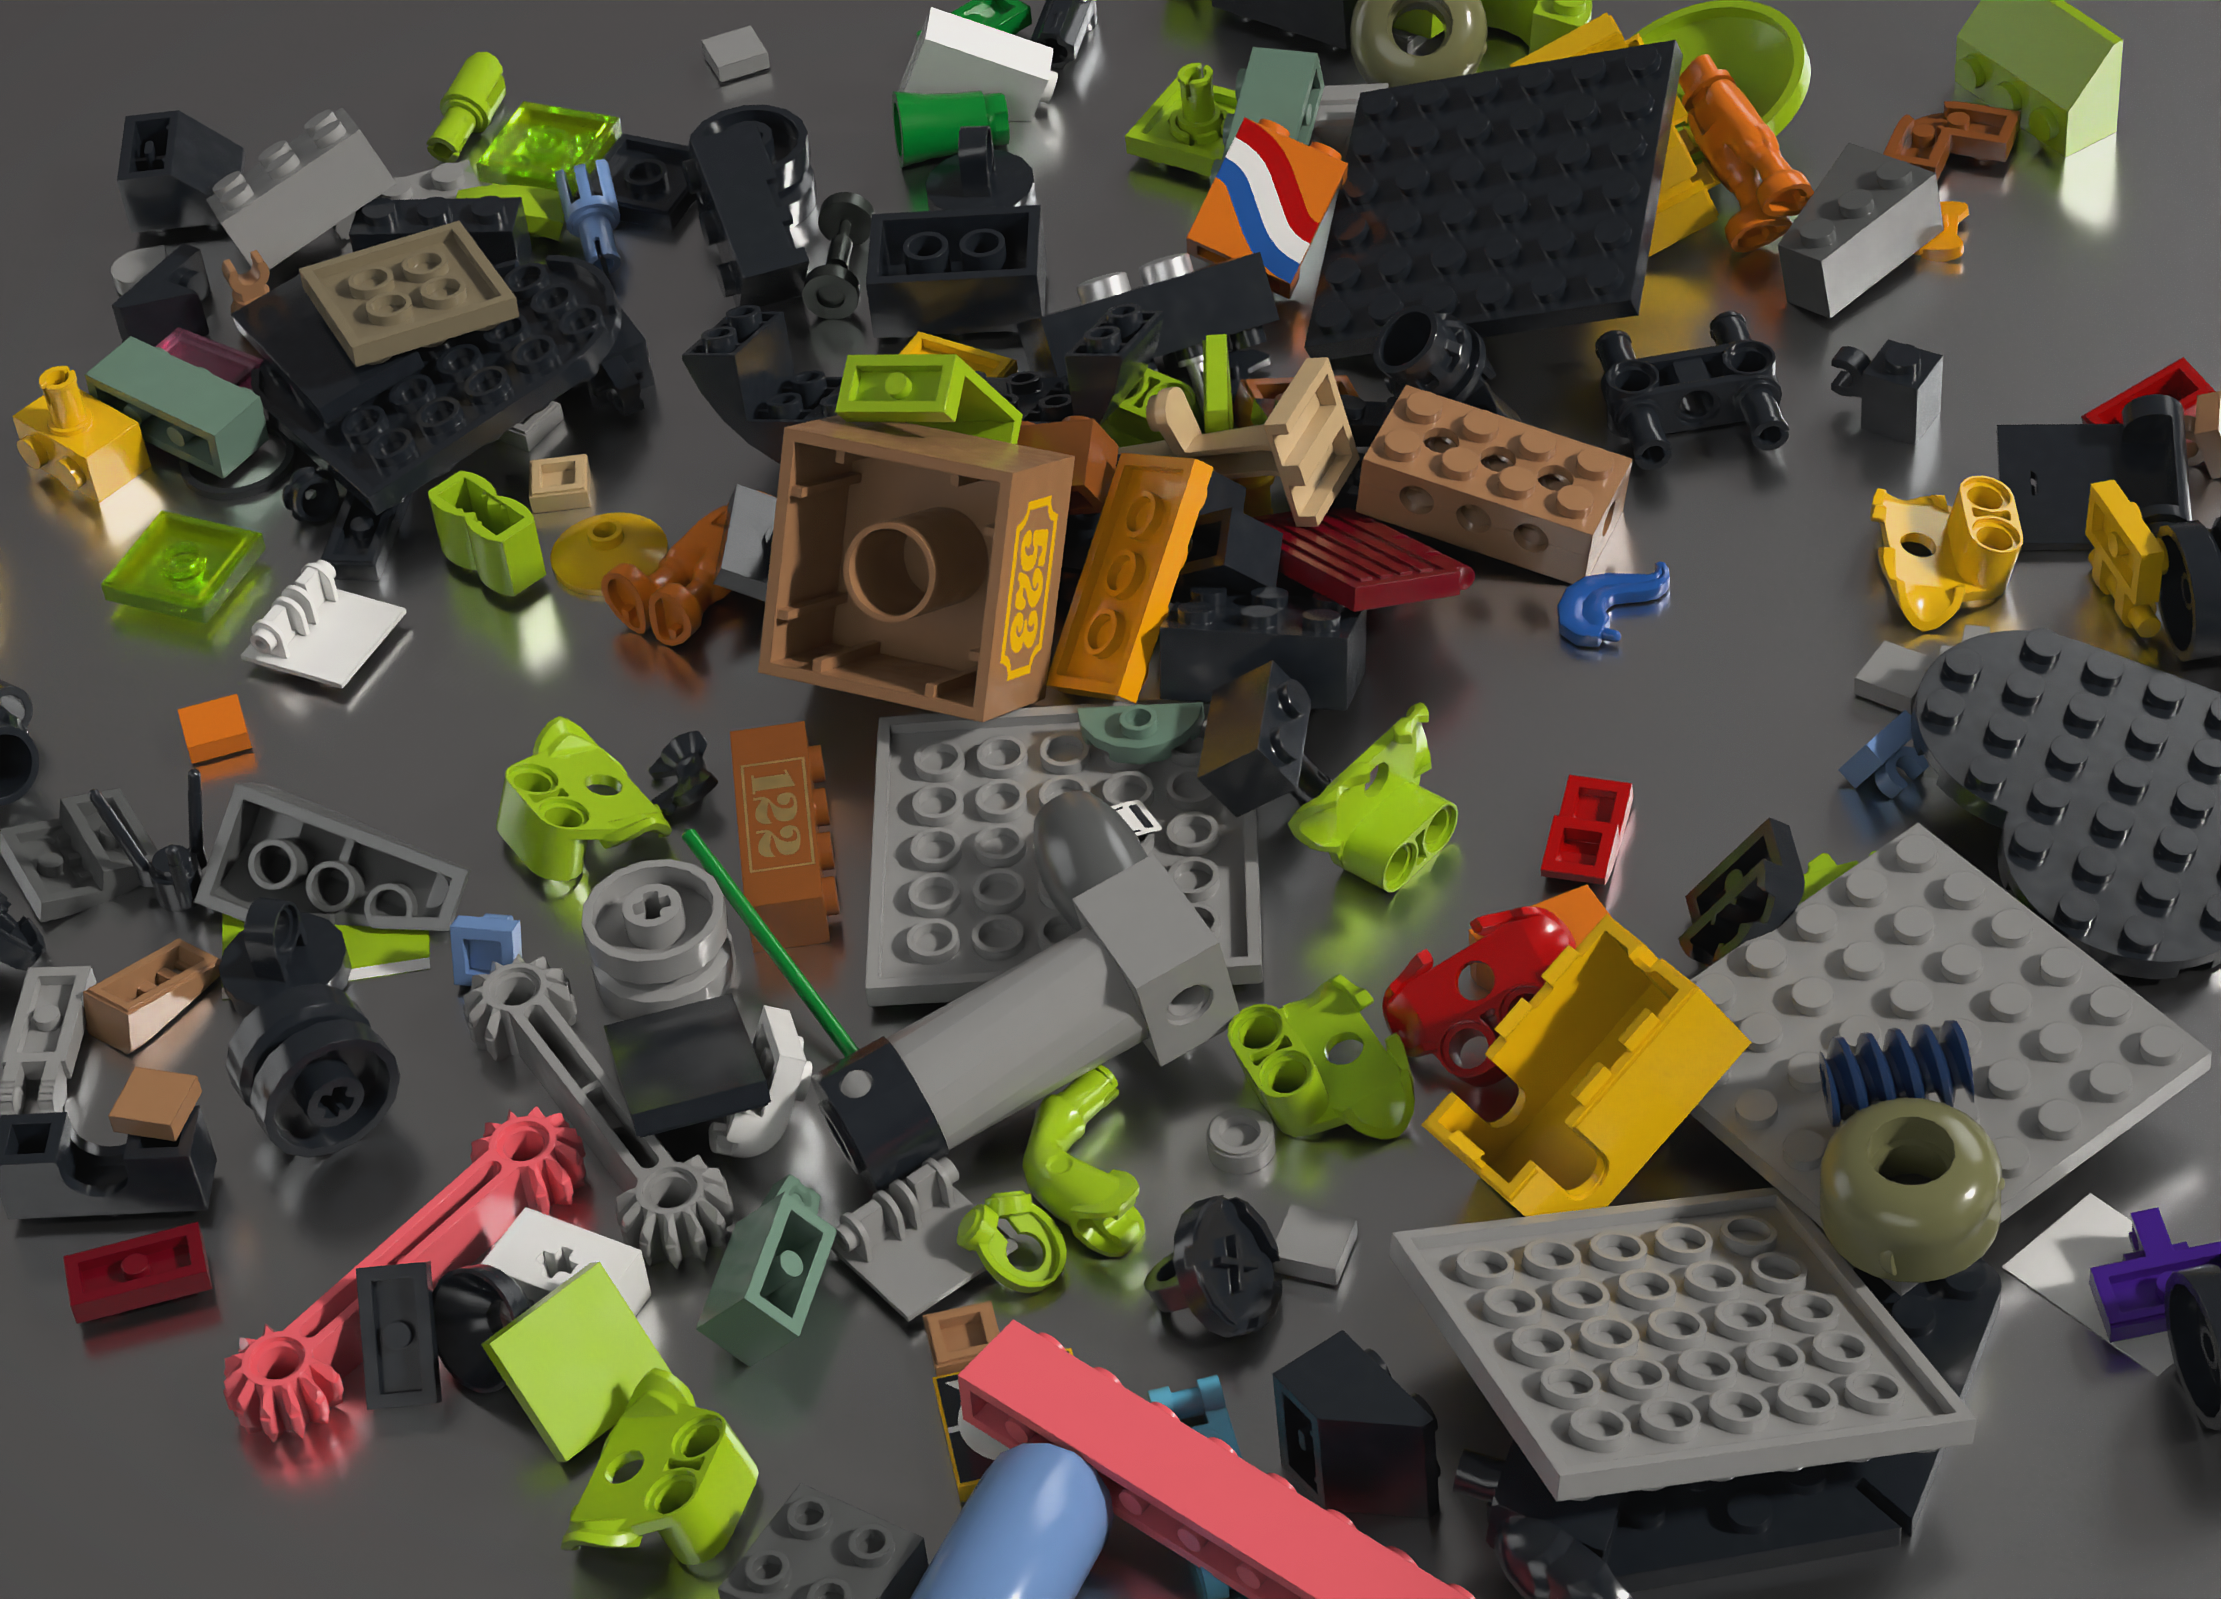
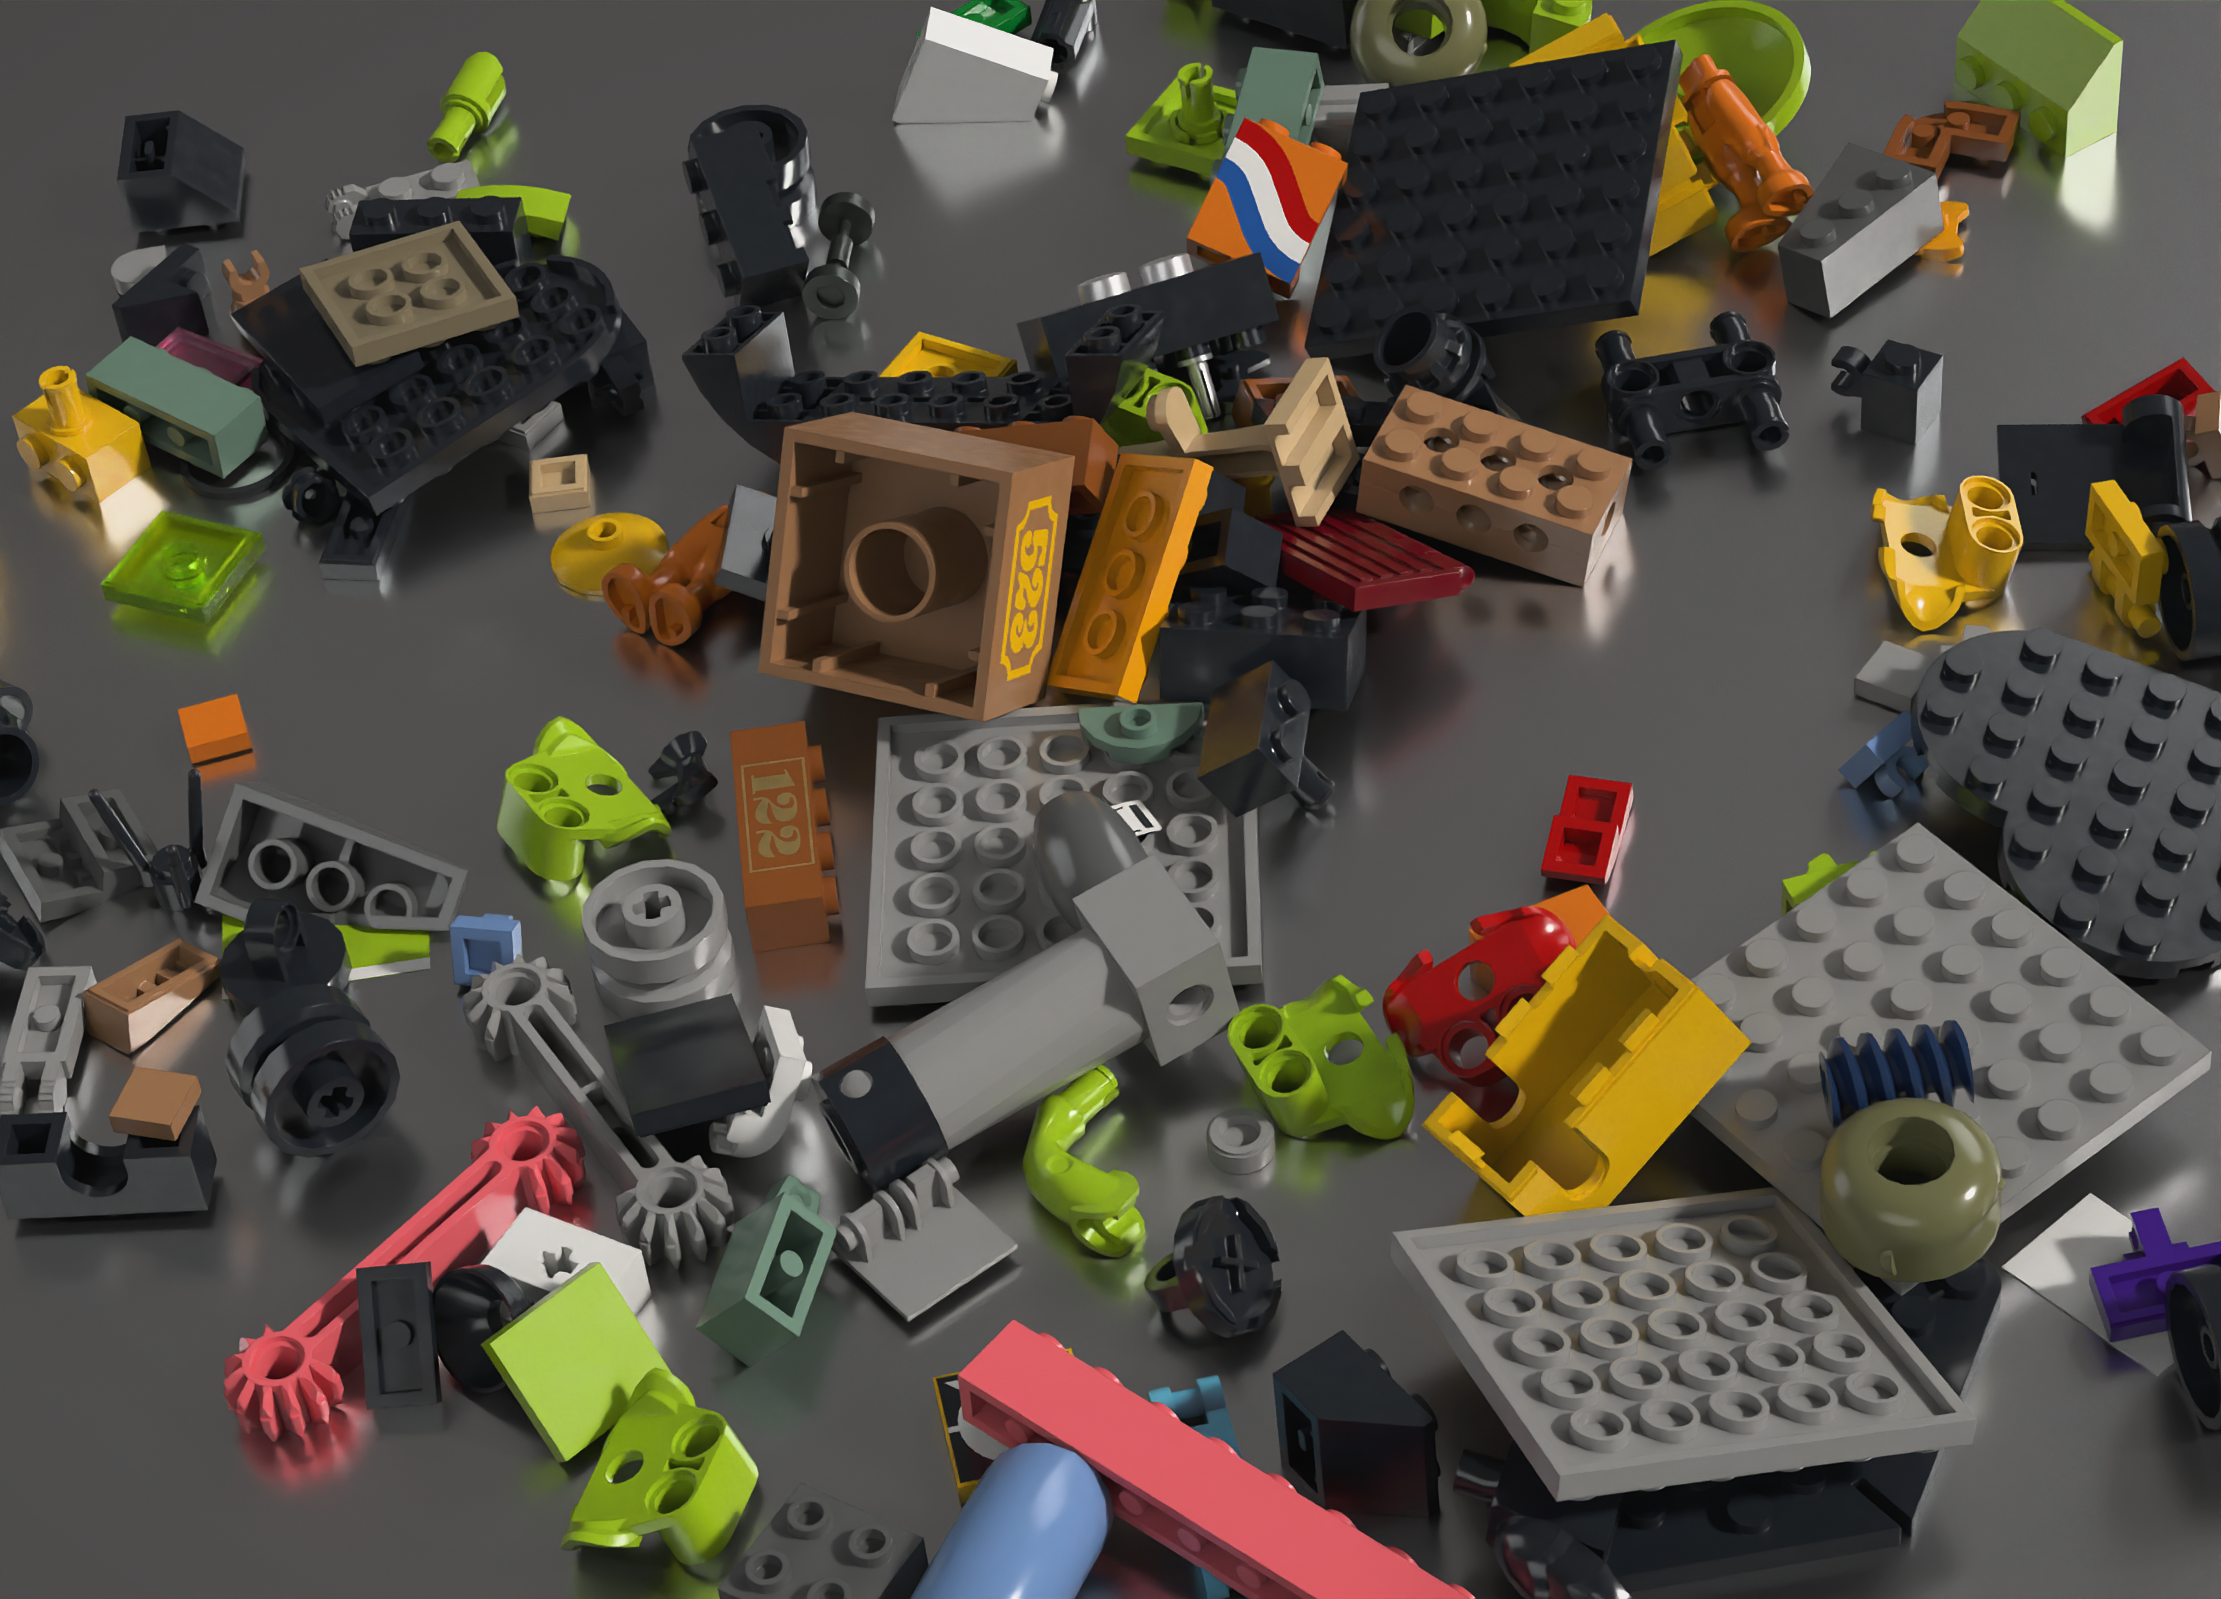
(137, 1272): dark red plate -> none
(300, 188): light grey brick -> none
(320, 629): white hinge -> none
(487, 533): lime brick -> none
(545, 140): clear neon green plate -> none
(593, 215): medium blue arm -> none
(647, 181): black tile -> none
(735, 54): light grey tile -> none
(770, 943): green axle -> none
(926, 392): lime panel -> none
(930, 123): green plant -> none
(956, 270): black brick -> none
(959, 1335): medium nougat tile -> none
(980, 176): black tile -> none
(980, 1233): lime piece -> none
(1217, 385): lime tile -> none
(1315, 1244): light grey tile -> none
(1394, 823): lime piece -> none
(1585, 603): blue piece -> none
(1745, 894): black slope -> none

